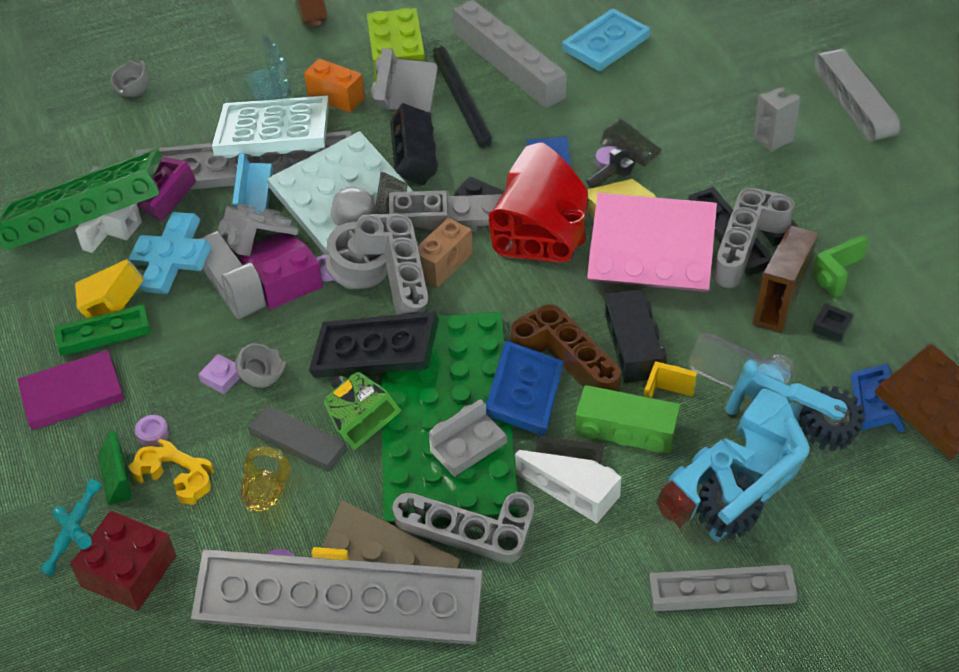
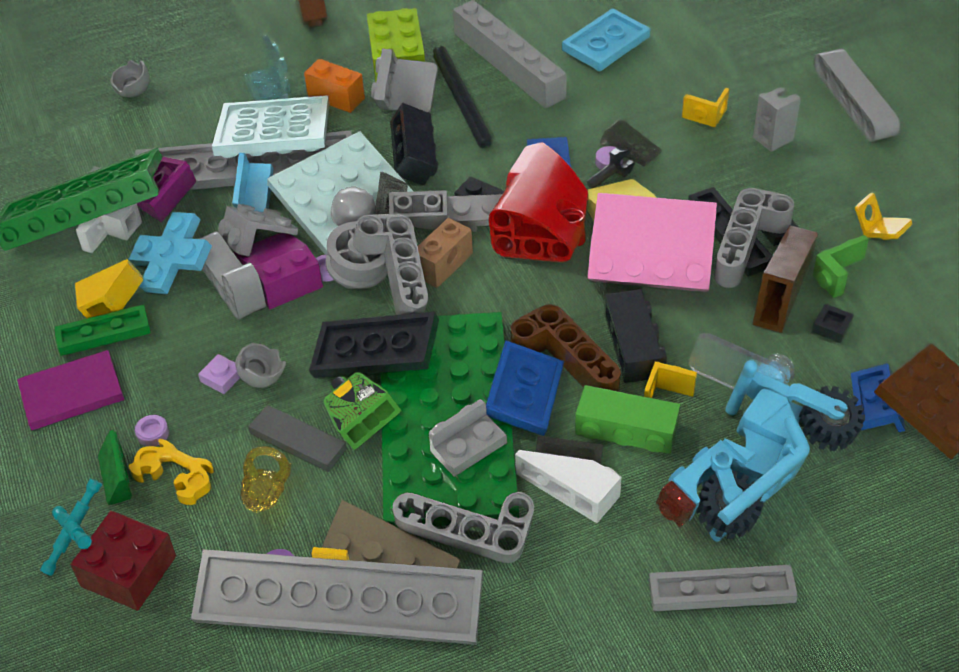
(703, 110): none -> yellow bracket
(877, 225): none -> yellow bracket

